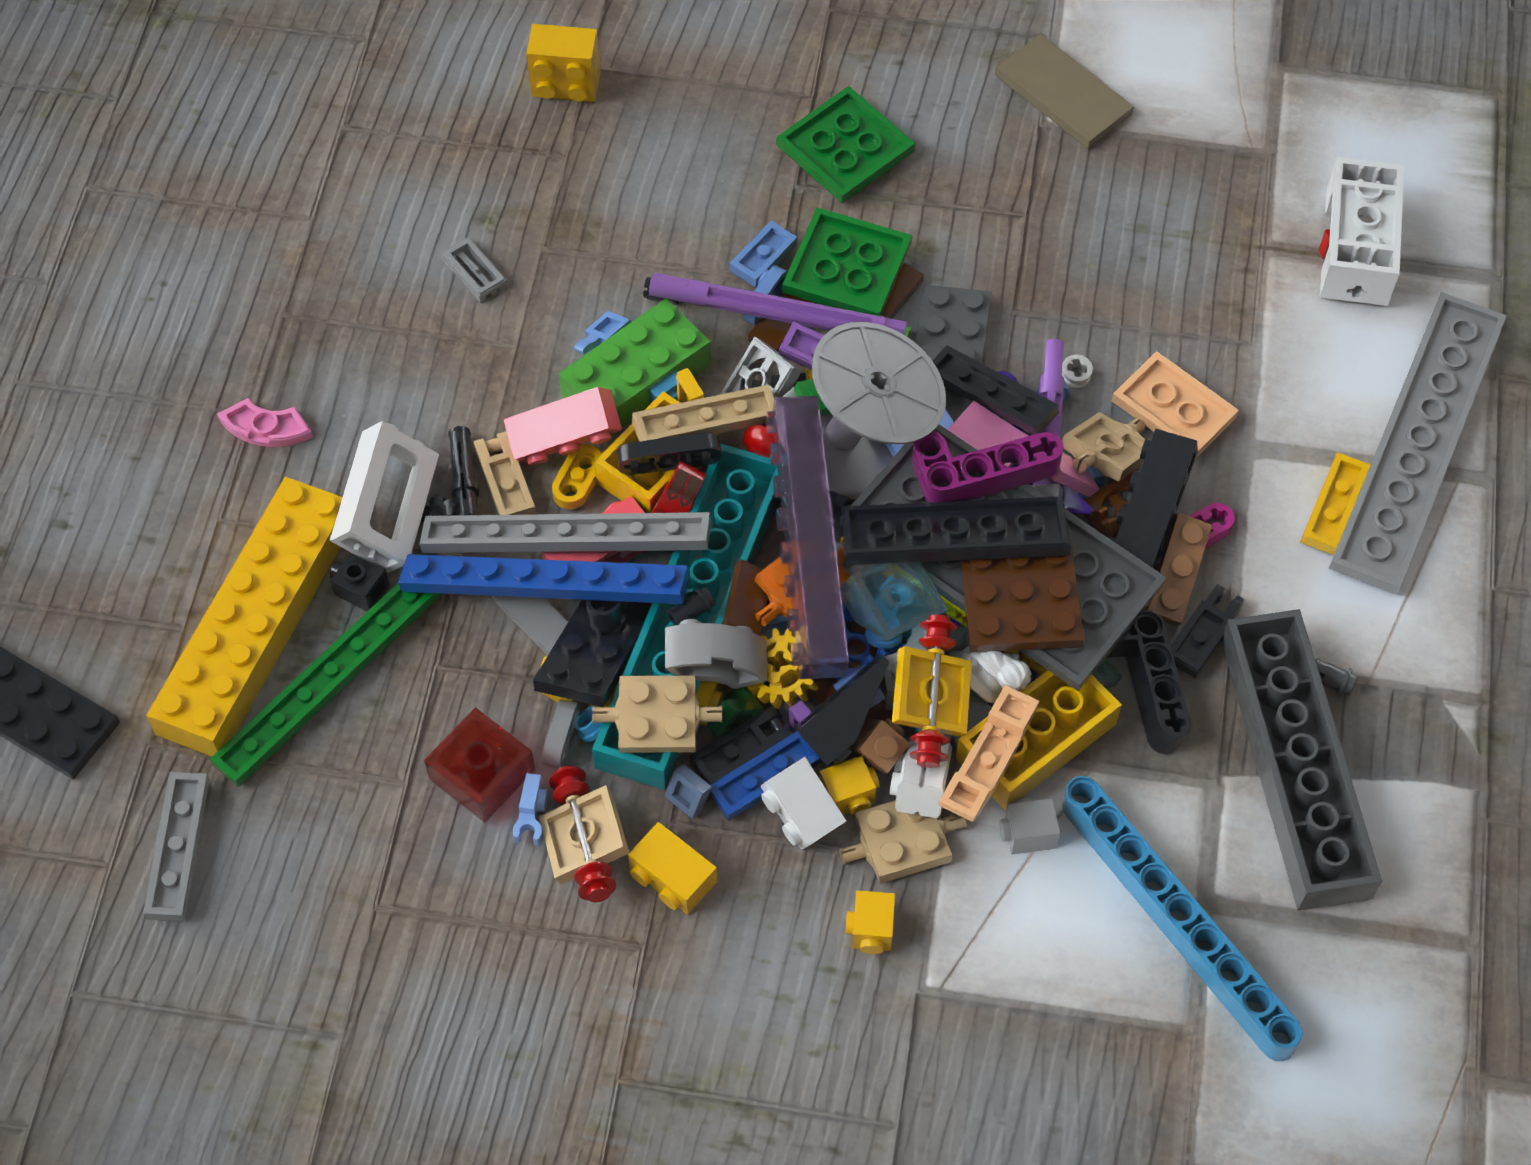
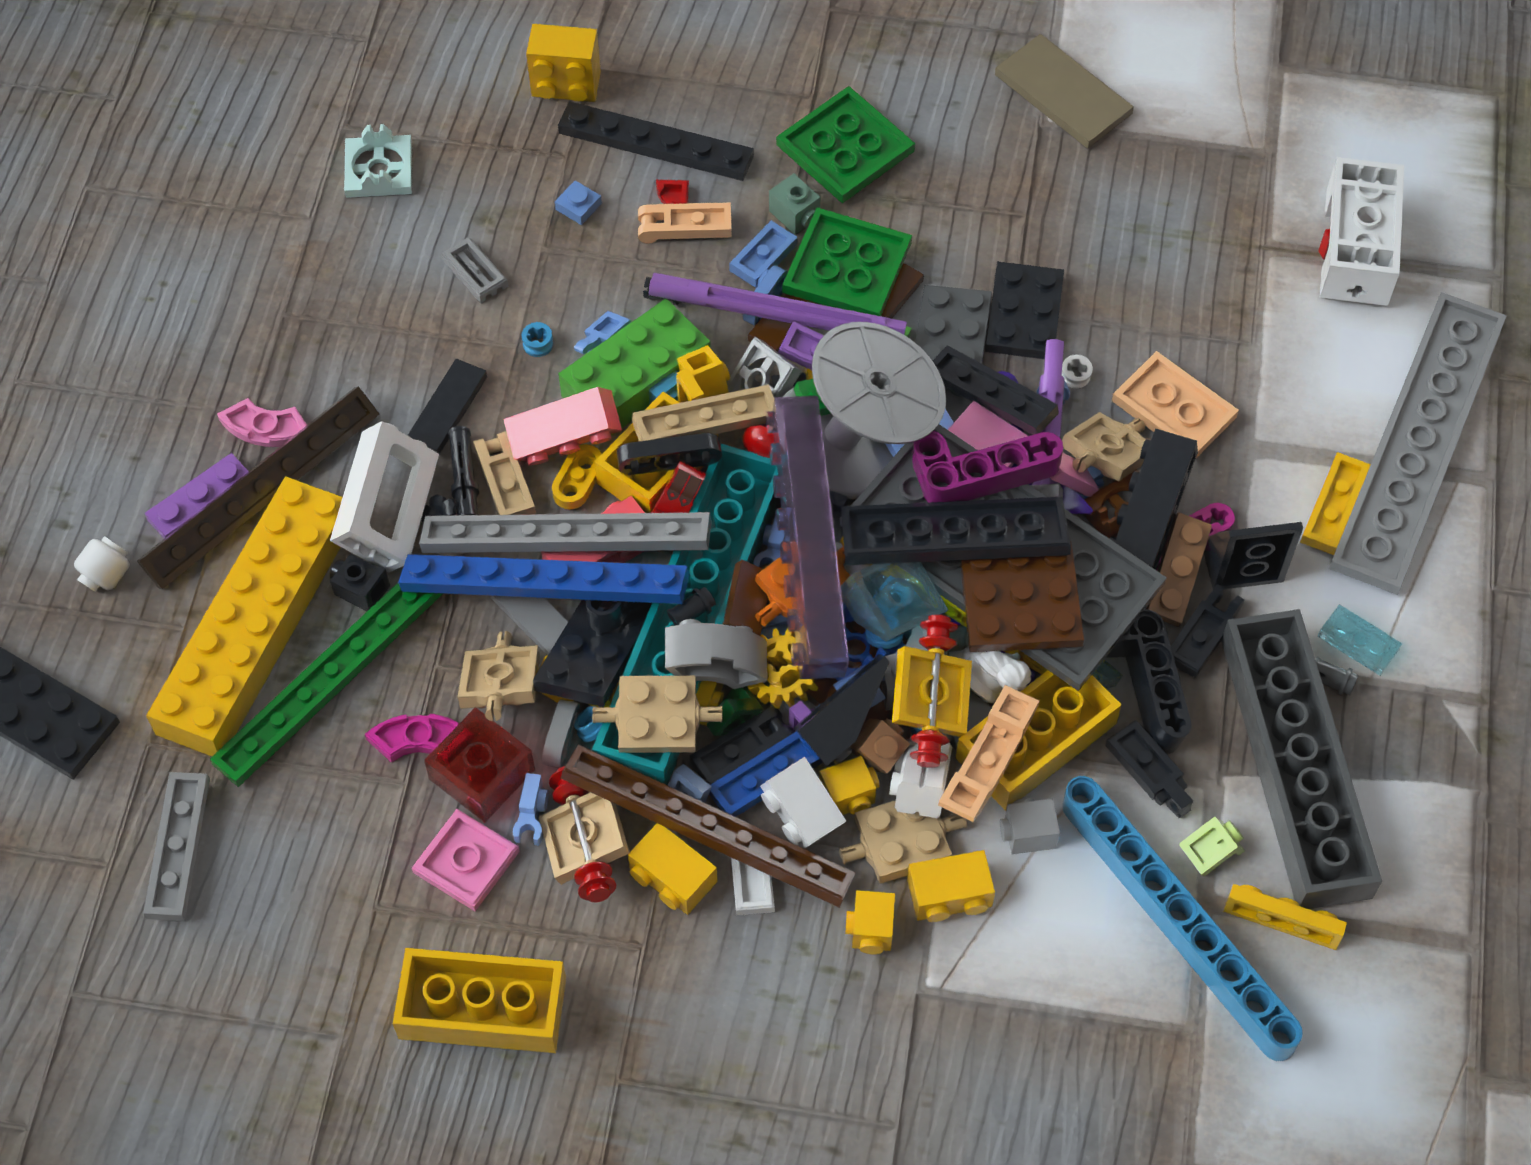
(101, 564): none -> white head
(195, 495): none -> medium lavender plate
(257, 488): none -> dark brown plate
(376, 184): none -> light aqua piece
(409, 734): none -> dark pink tile
(448, 404): none -> black tile
(465, 860): none -> bright pink tile
(480, 1000): none -> yellow brick
(498, 676): none -> tan plate
(537, 348): none -> dark azure bush
(578, 202): none -> medium blue plate
(656, 141): none -> black plate
(673, 191): none -> red tile
(684, 221): none -> light nougat plate
(707, 370): none -> yellow brick
(708, 825): none -> reddish brown tile
(751, 890): none -> white tile
(772, 539): none -> medium blue plate
(793, 203): none -> sand green brick
(951, 886): none -> yellow brick
(1024, 309): none -> black plate
(1151, 767): none -> black hinge
(1212, 845): none -> yellowish green bracket
(1251, 555): none -> black slope
(1285, 916): none -> yellow plate
(1359, 640): none -> clear light blue plate

